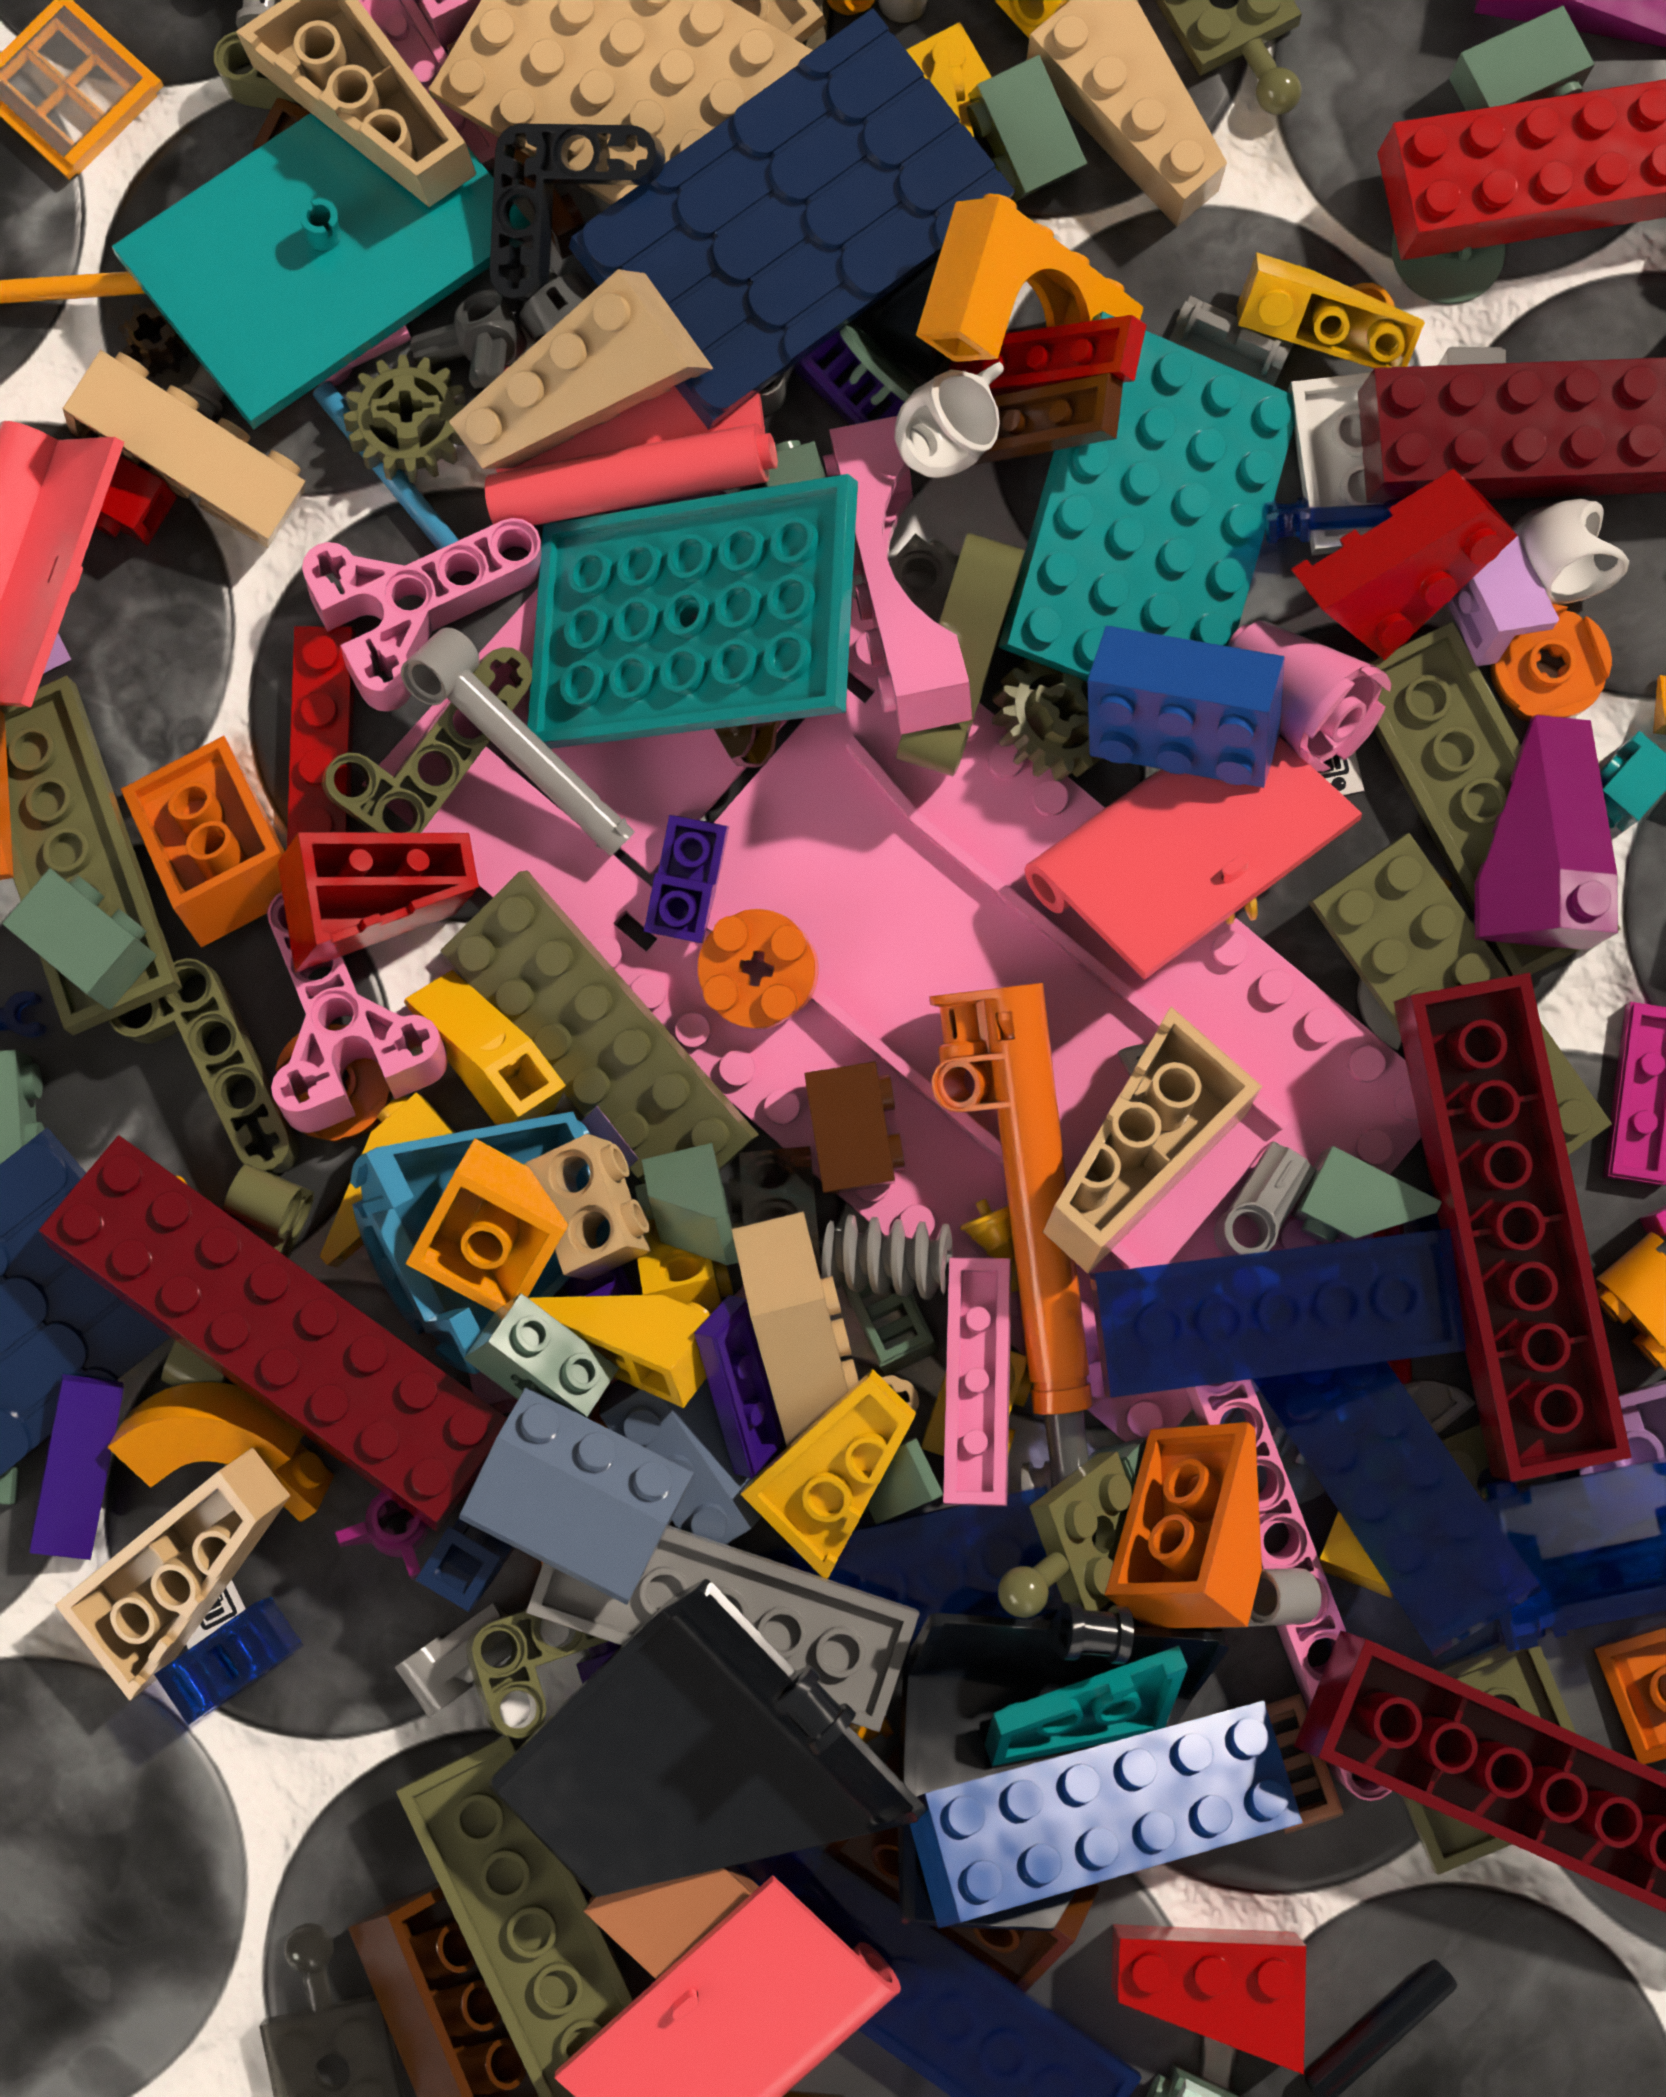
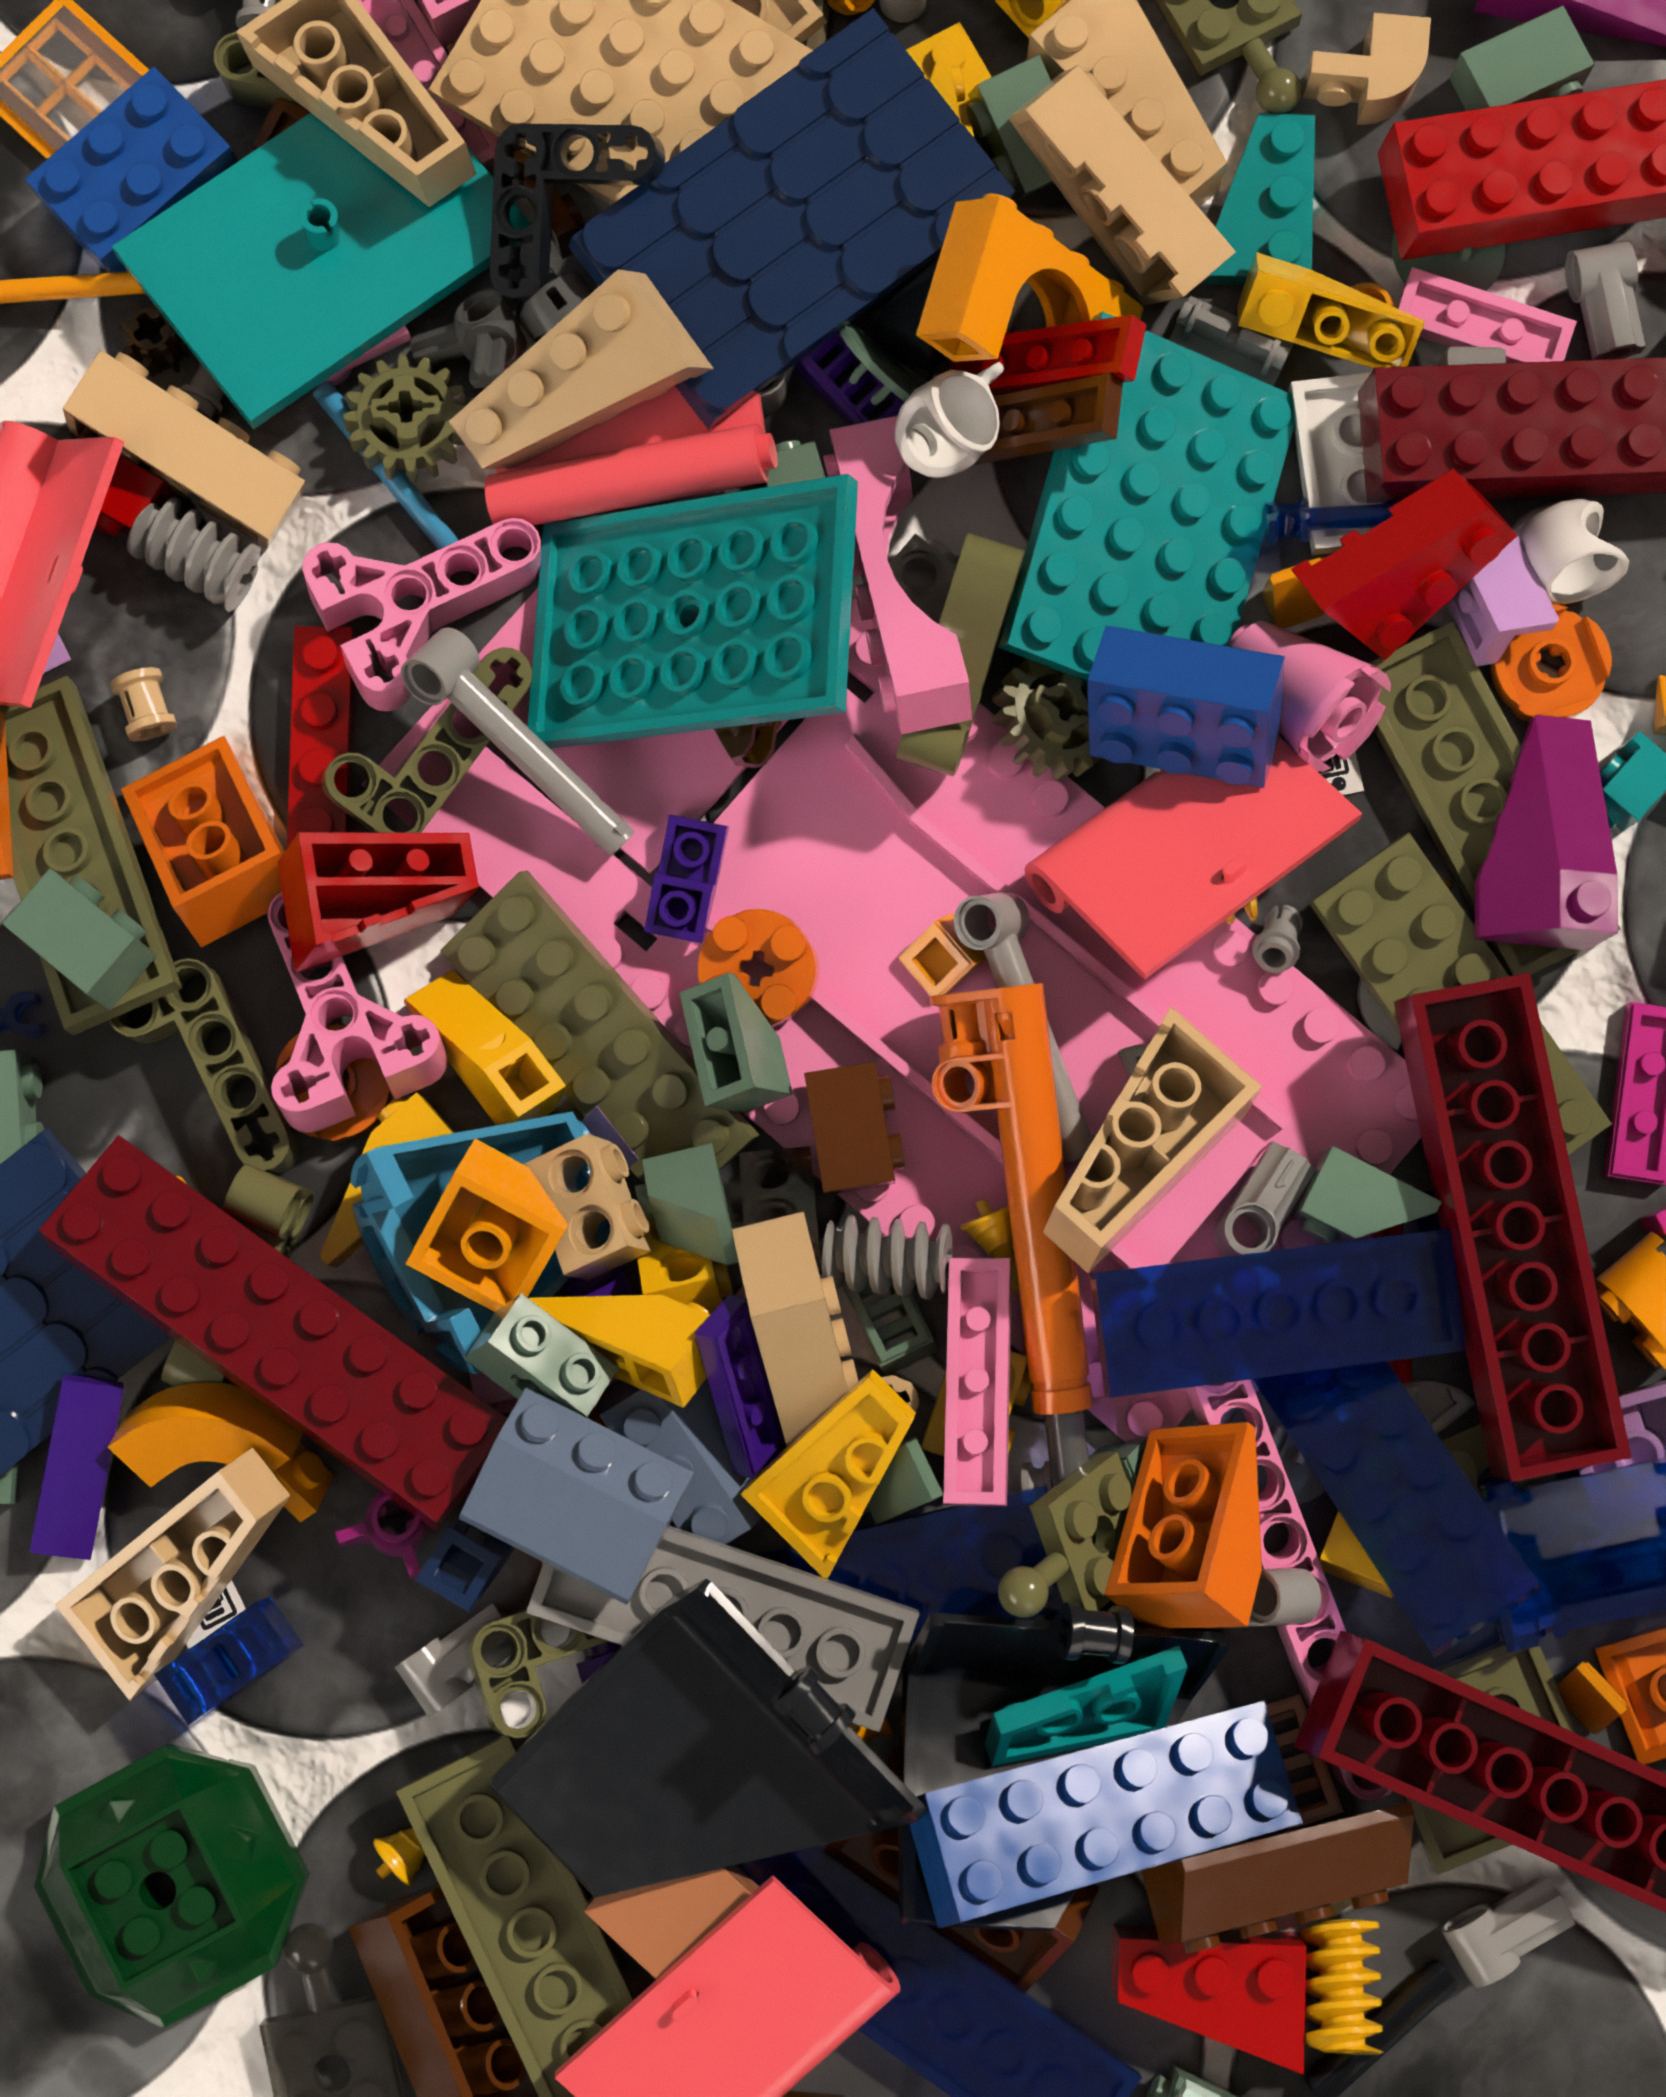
(129, 166): none -> blue brick
(143, 703): none -> tan bush
(194, 553): none -> light grey piece
(232, 1872): none -> dark green piece
(401, 1855): none -> yellow piece
(733, 1047): none -> sand green slope
(940, 958): none -> light orange slope
(1011, 969): none -> light grey piece
(1120, 189): none -> tan wedge
(1270, 197): none -> teal wing
(1277, 945): none -> light grey pin
(1279, 1877): none -> reddish brown slope
(1289, 600): none -> light orange slope
(1341, 1986): none -> yellow piece
(1380, 77): none -> tan brick
(1476, 318): none -> bright pink plate
(1495, 1935): none -> light grey piece
(1591, 1698): none -> light orange slope
(1604, 285): none -> light grey piece

